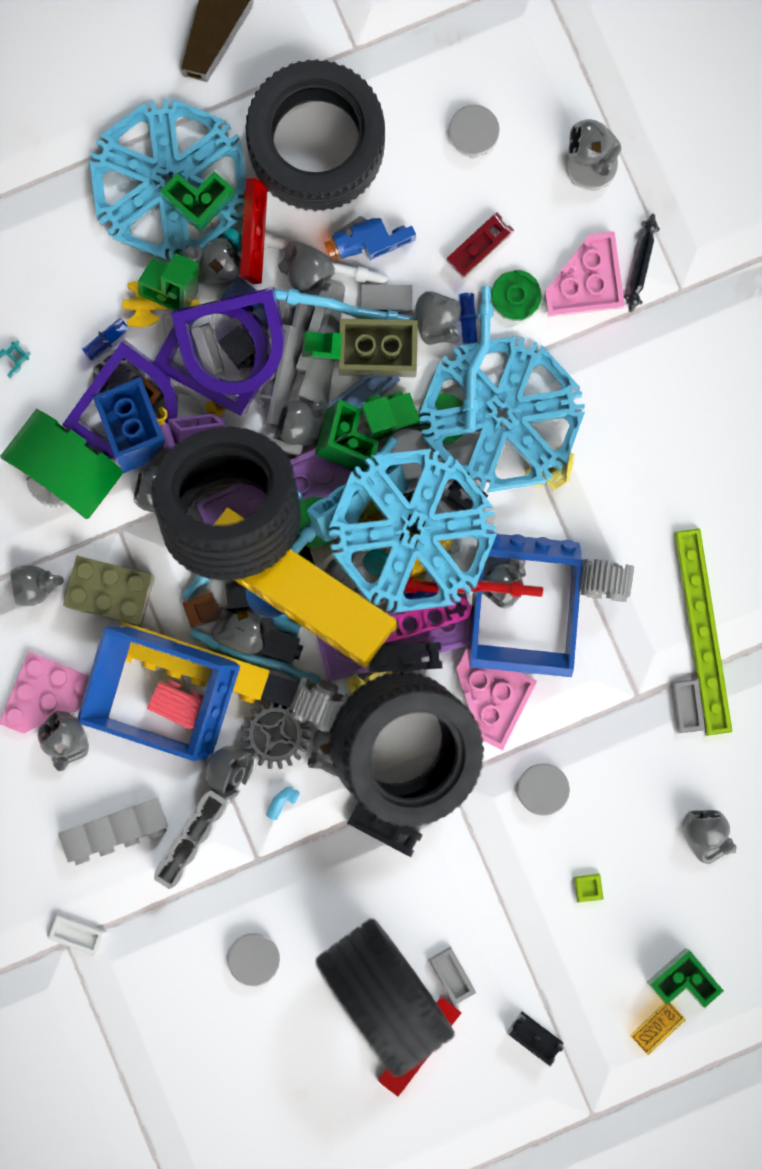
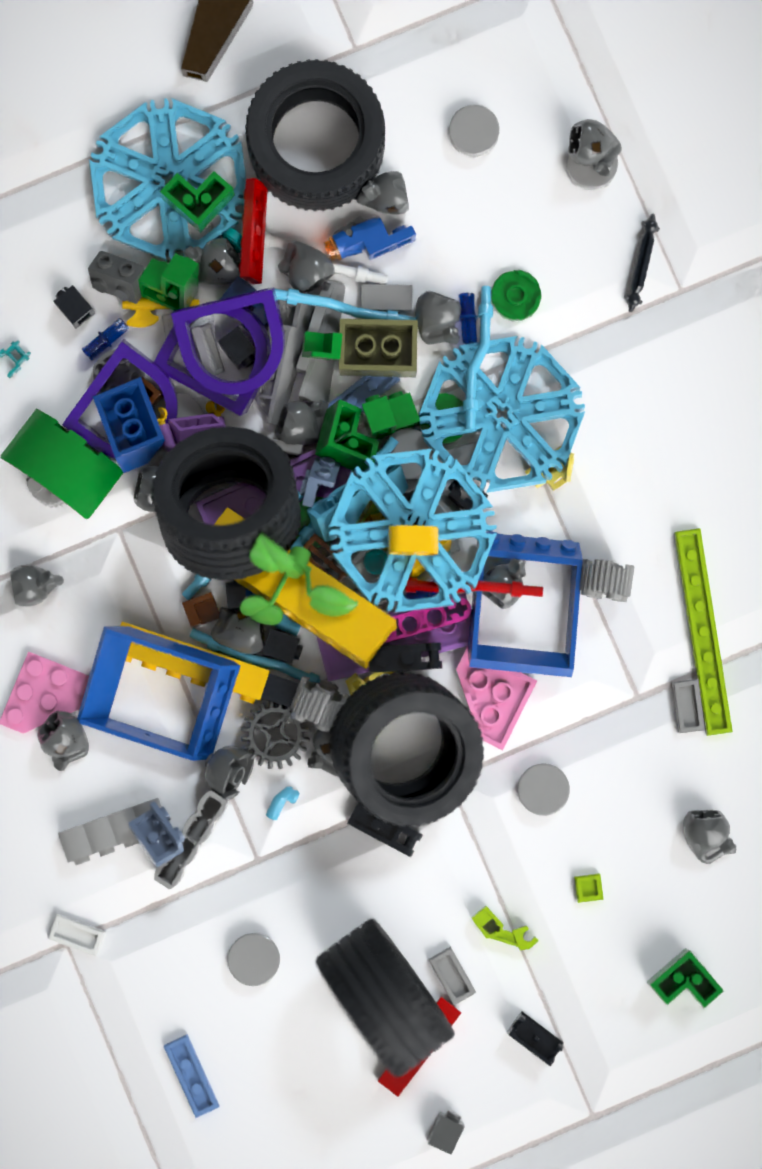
(73, 306): none -> black brick
(109, 591): olive brick -> none
(116, 276): none -> dark grey bracket
(157, 835): none -> sand blue bracket
(175, 704): coral brick -> none
(191, 1076): none -> medium blue tile
(271, 559): none -> bright green plant
(322, 473): none -> sand blue bracket
(342, 575): none -> reddish brown tile
(385, 194): none -> dark grey piece
(412, 540): none -> yellow beam
(446, 1132): none -> dark grey brick
(479, 245): dark red plate -> none
(513, 938): none -> lime piece
(588, 279): bright pink plate -> none
(657, 1028): clear yellow tile -> none

